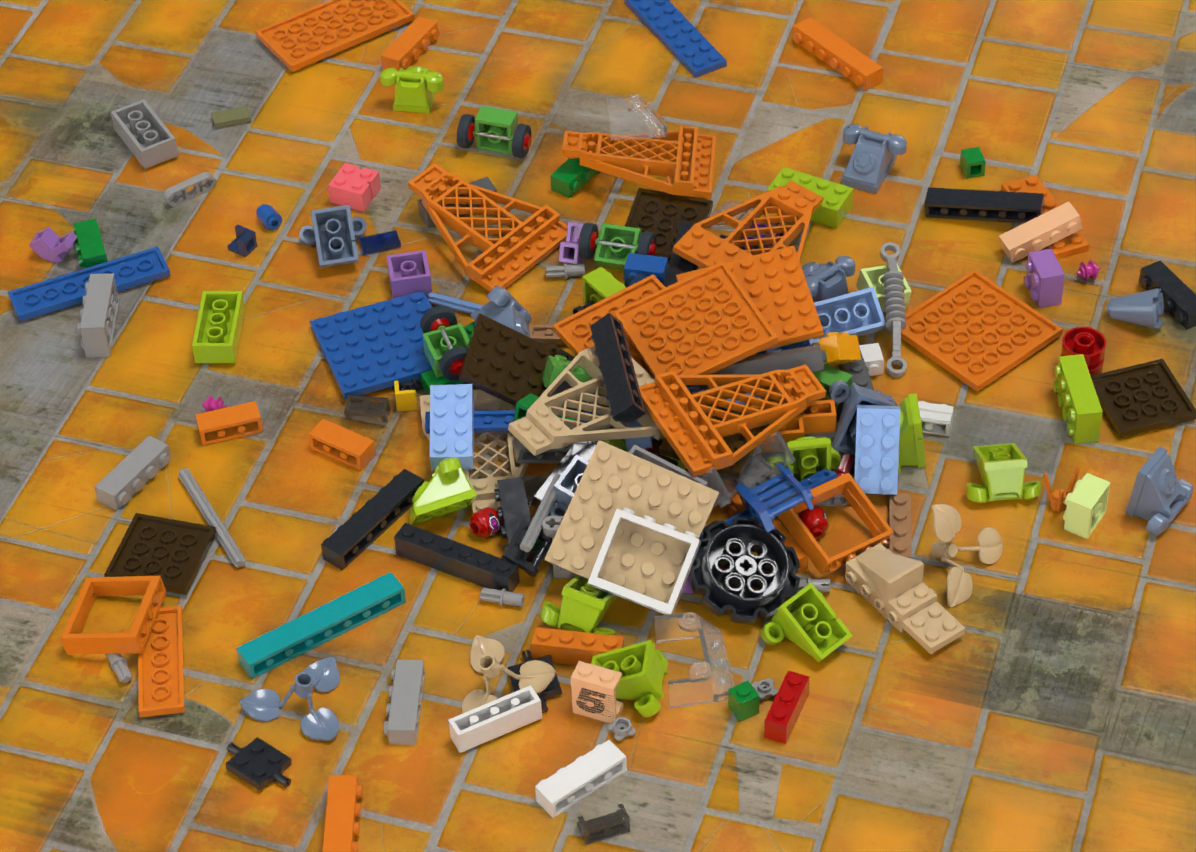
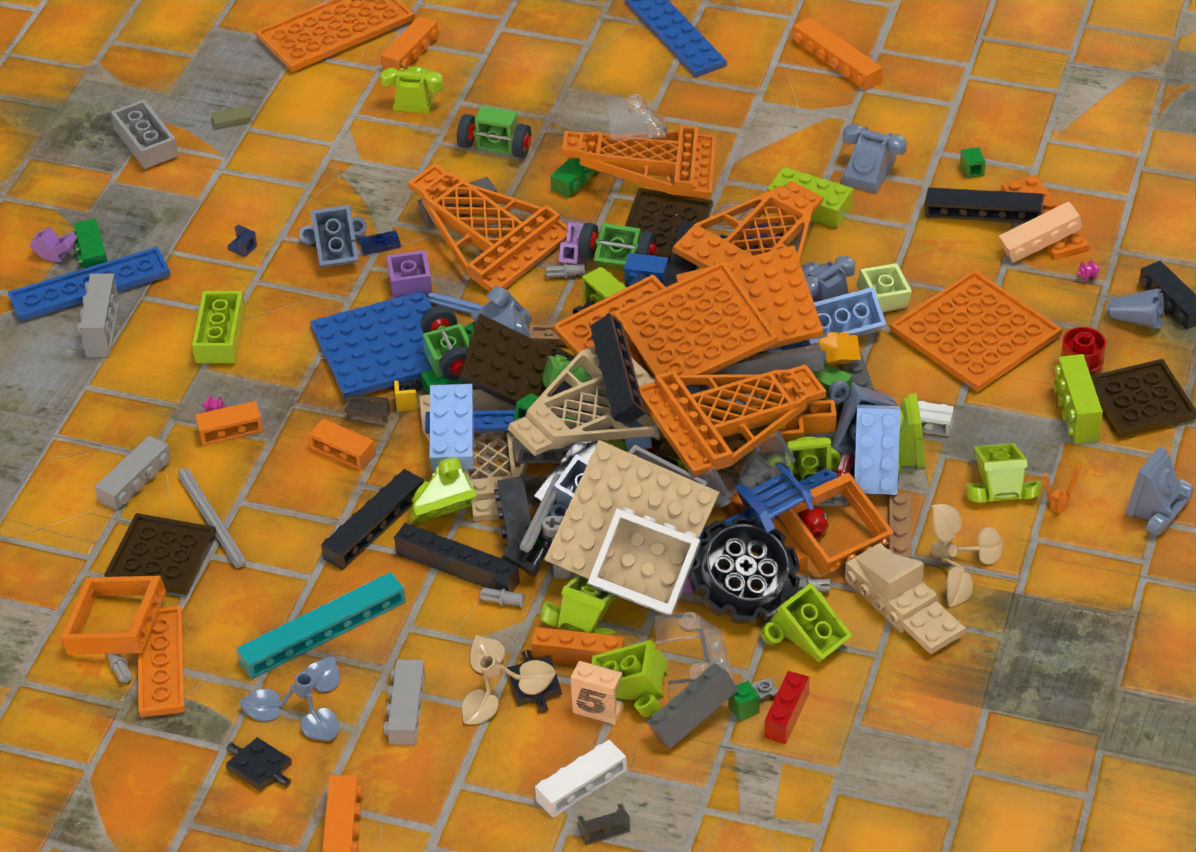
(201, 183): light grey beam -> none
(269, 217): blue brick -> none
(354, 187): coral piece -> none
(485, 522): red head -> none
(495, 719): white brick -> none
(621, 723): light grey plate -> none
(692, 705): none -> dark grey brick
(873, 358): white brick -> none
(894, 306): light grey piece -> none
(1044, 278): medium lavender brick -> none
(1086, 505): yellowish green brick -> none

